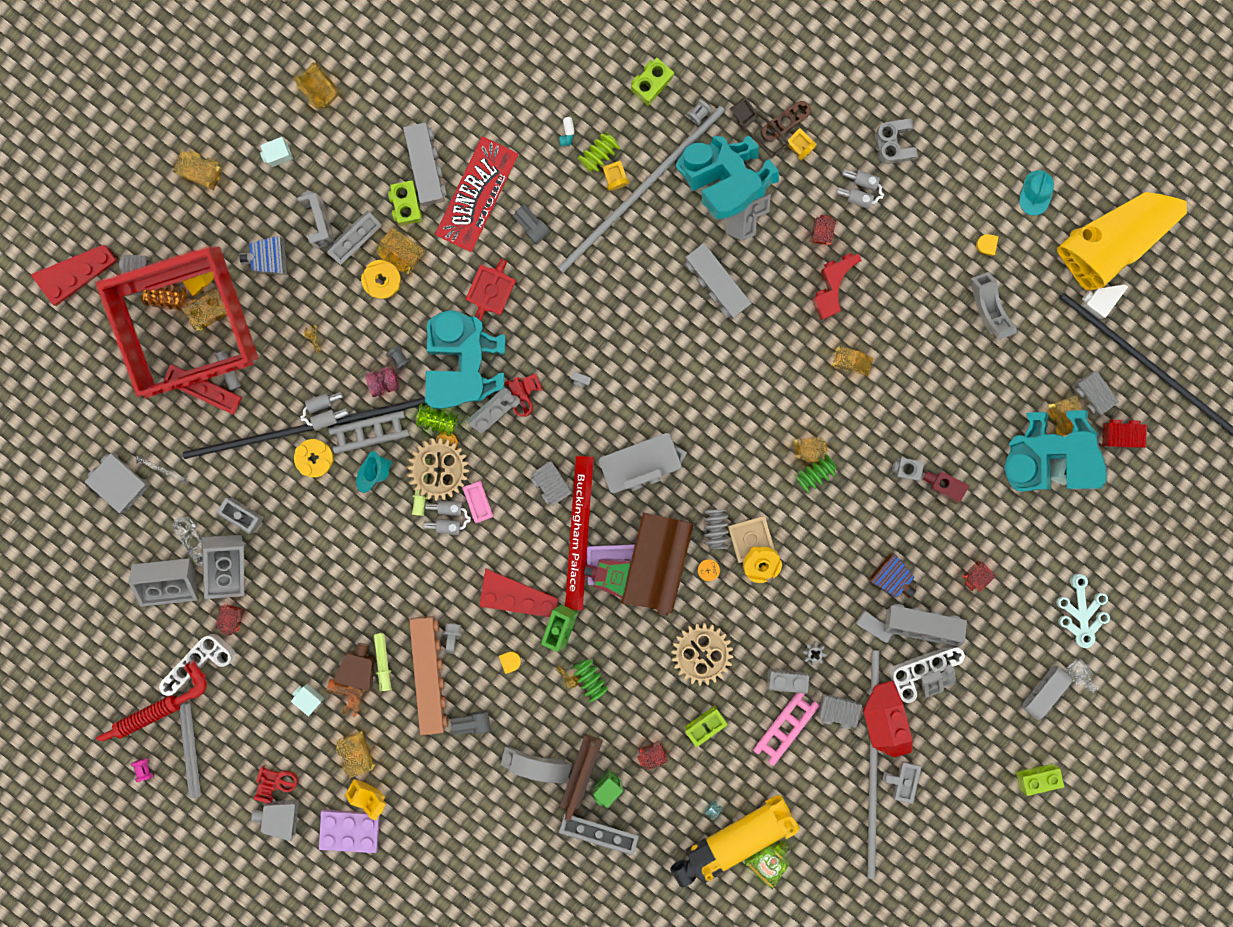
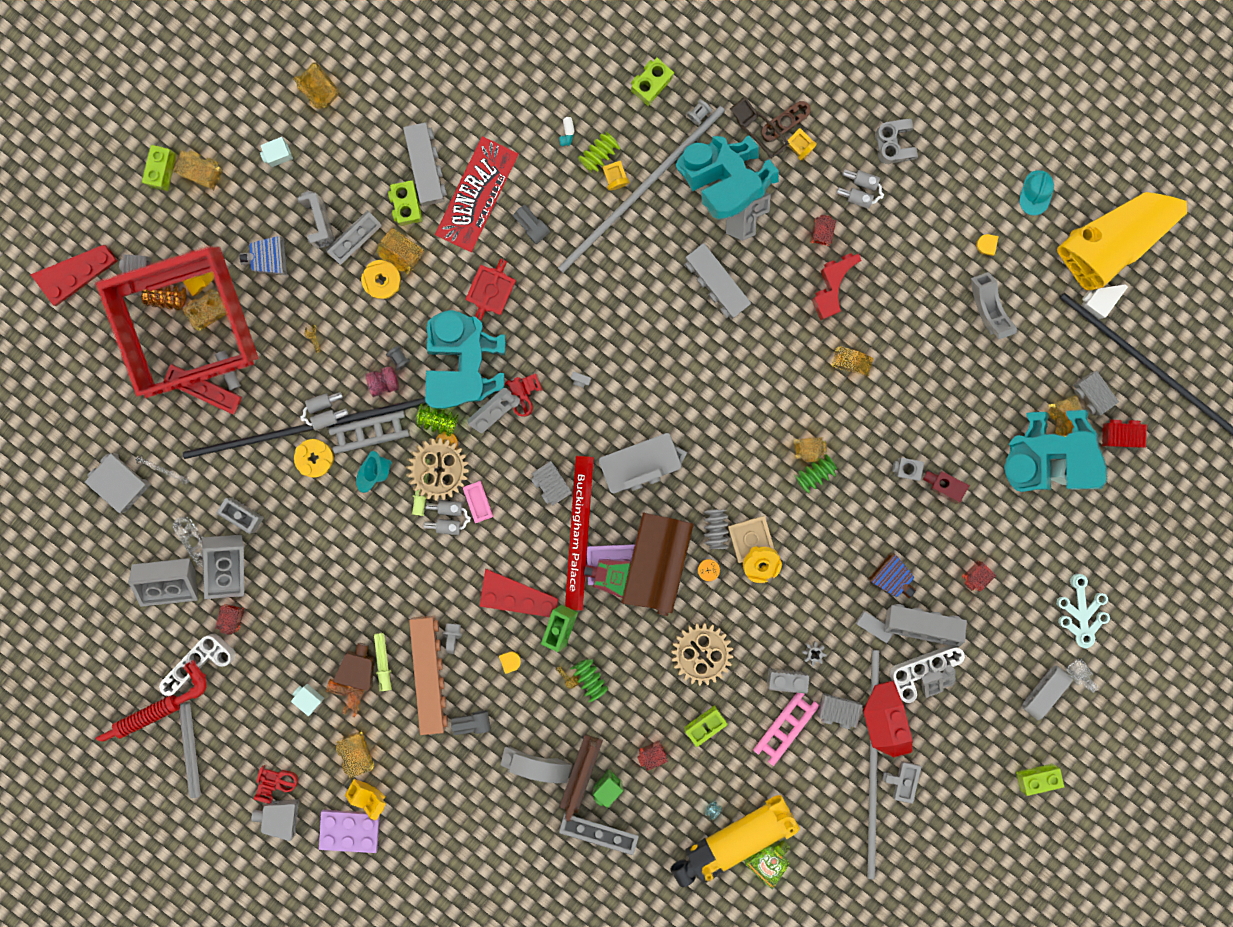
(141, 769): dark pink bush -> none
(159, 168): none -> lime brick

